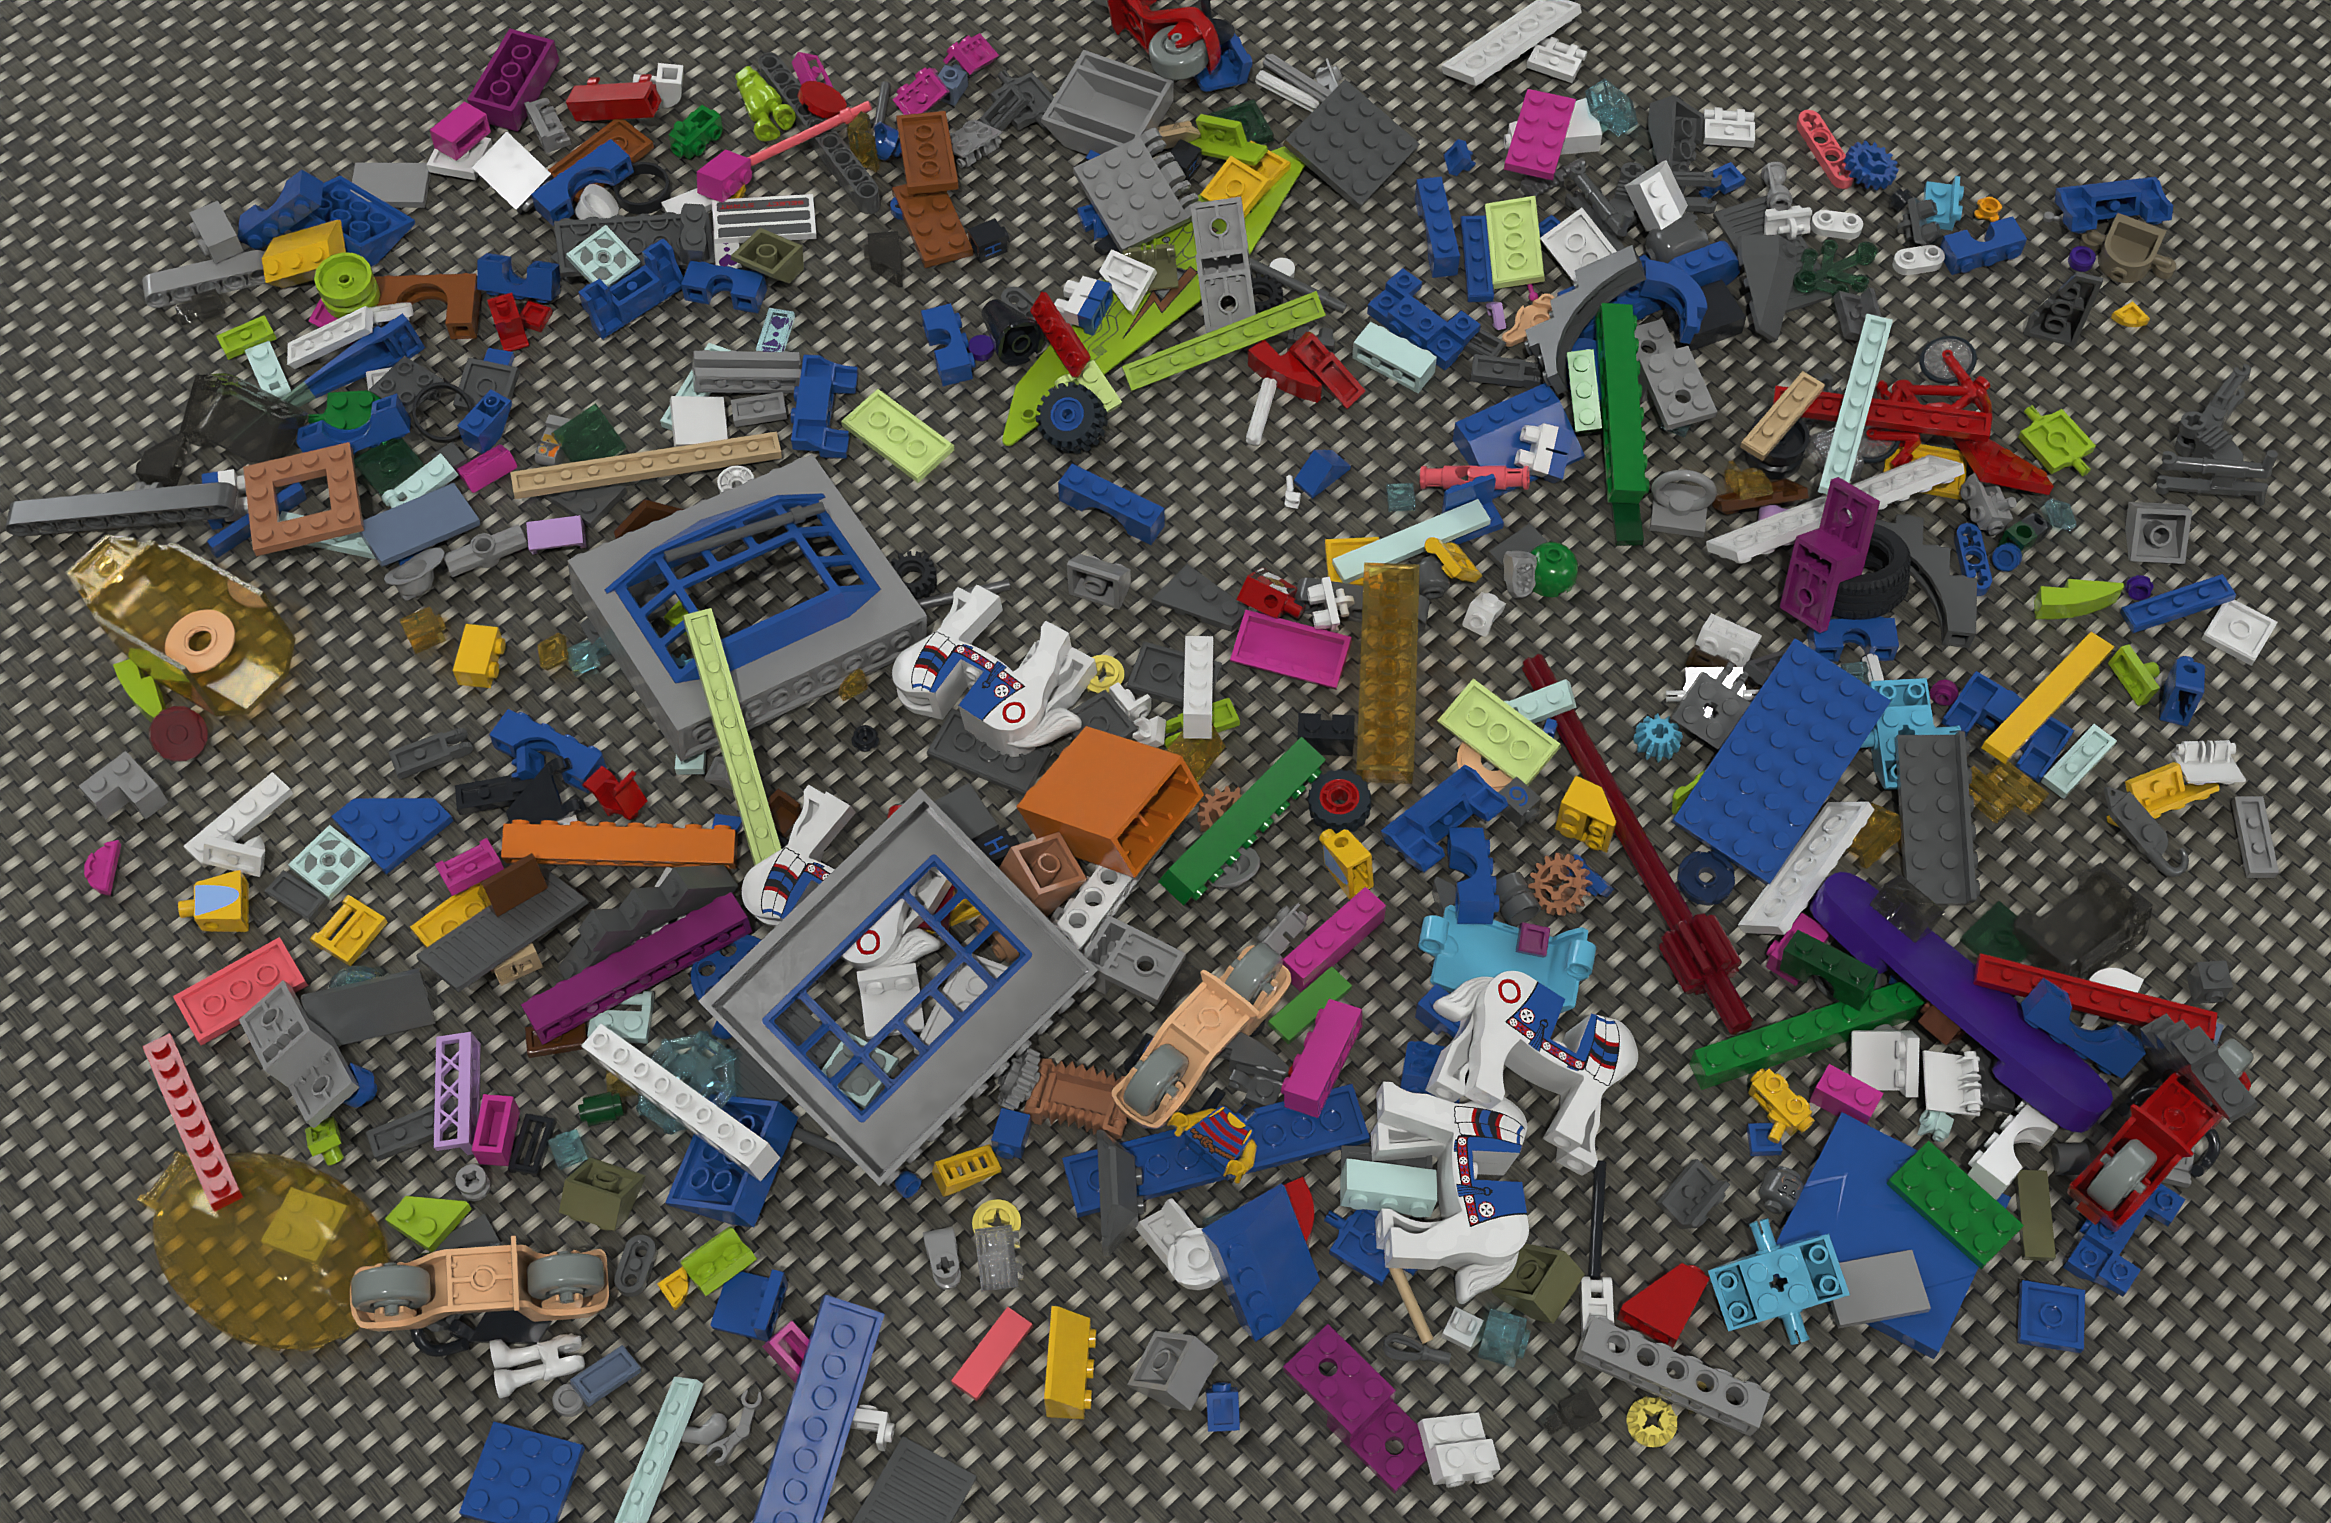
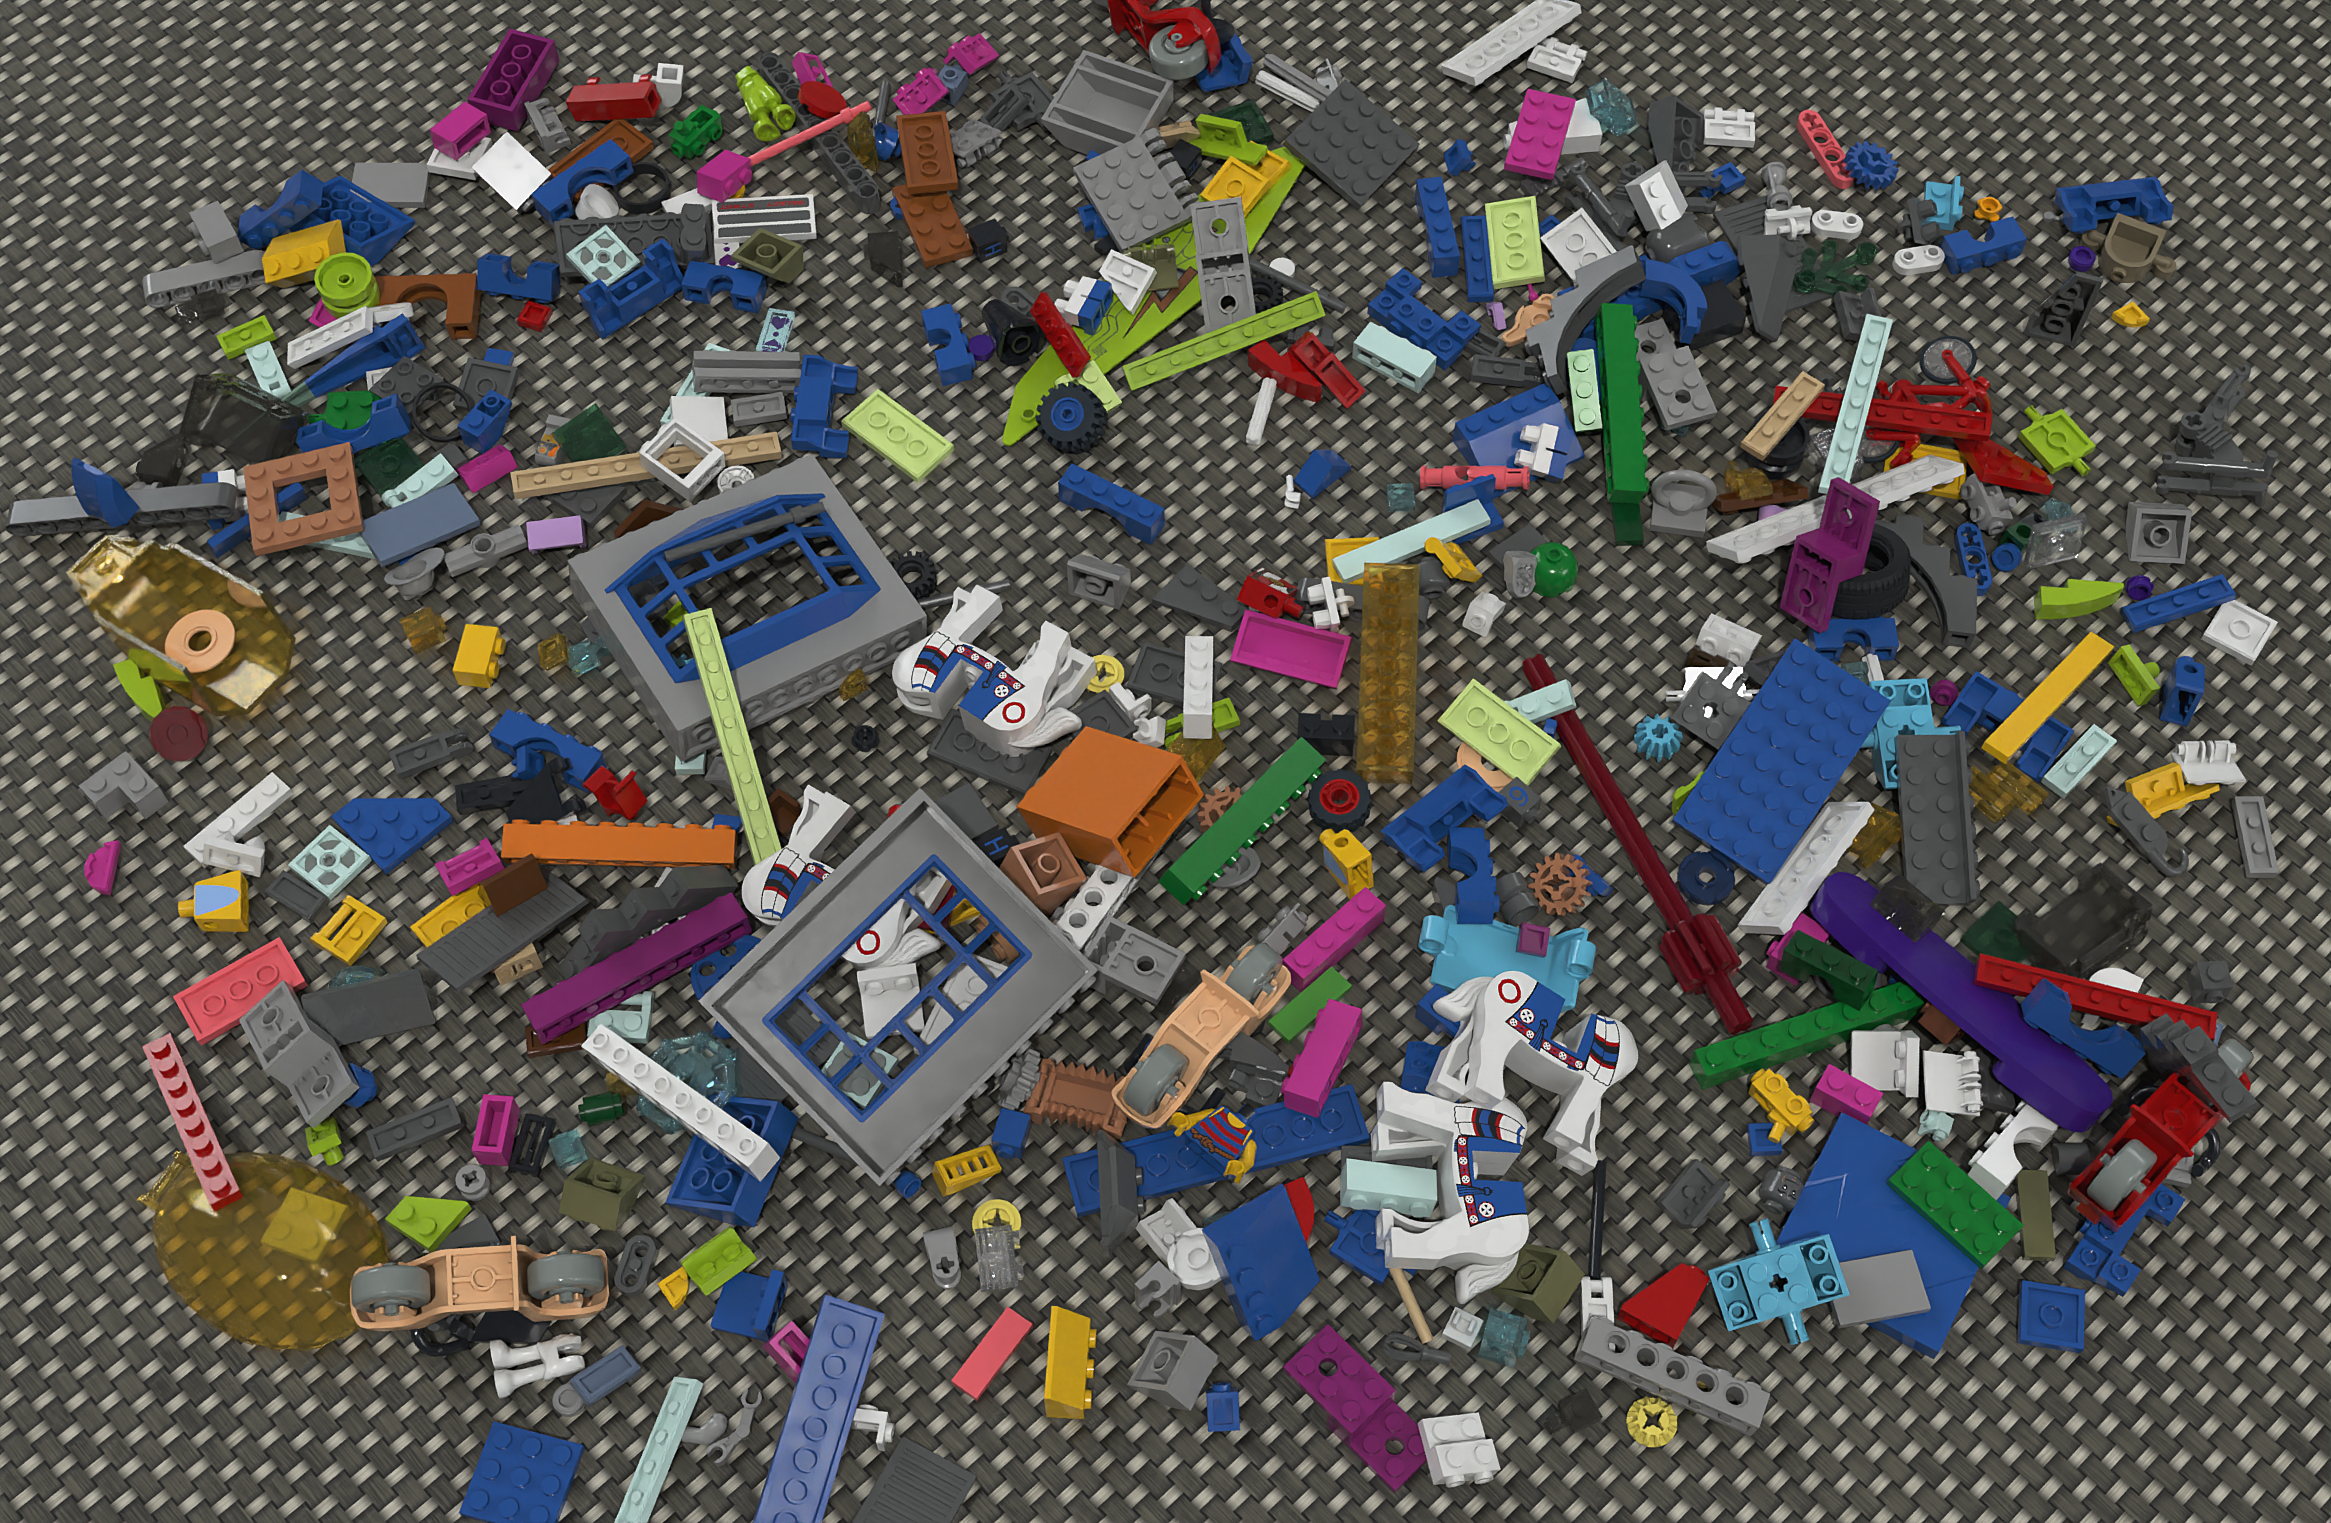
(102, 494): none -> blue slope
(468, 1091): lavender fence -> none
(508, 322): red piece -> none
(700, 476): none -> white window
(1158, 1285): none -> light grey hinge
(1586, 815): yellow slope -> none
(1900, 199): black plate -> none
(2055, 541): none -> clear tile

